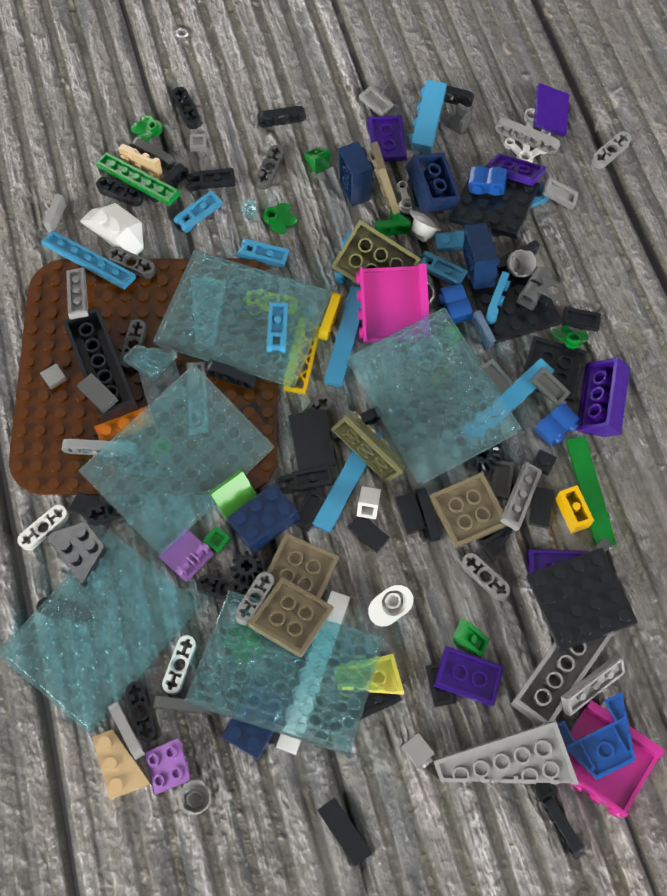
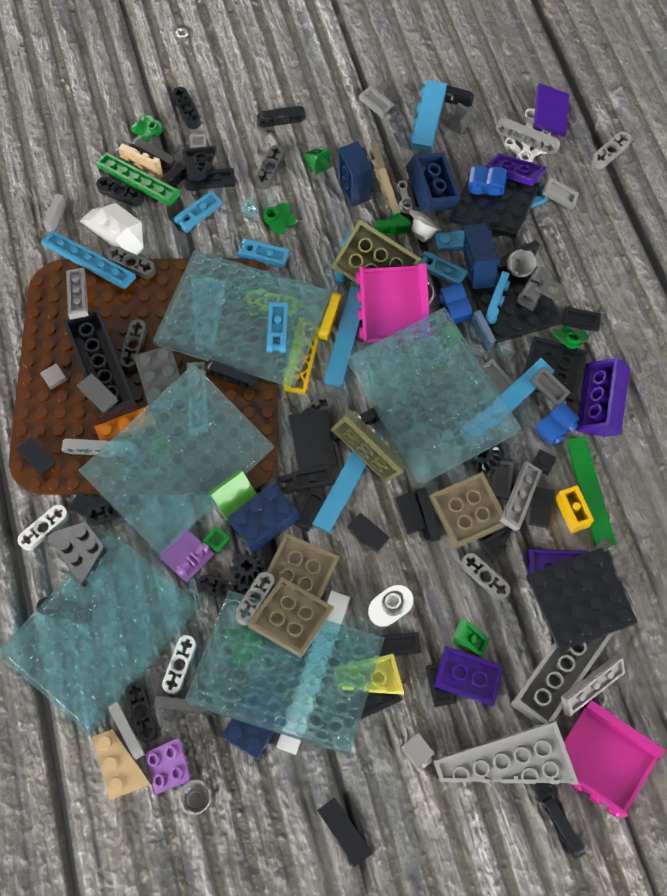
(36, 456): none -> black tile
(149, 360): clear light blue wing -> none
(198, 162): none -> black wing
(368, 502): white brick -> none
(390, 137): dark purple tile -> none
(401, 644): none -> black tile
(606, 747): blue wing -> none

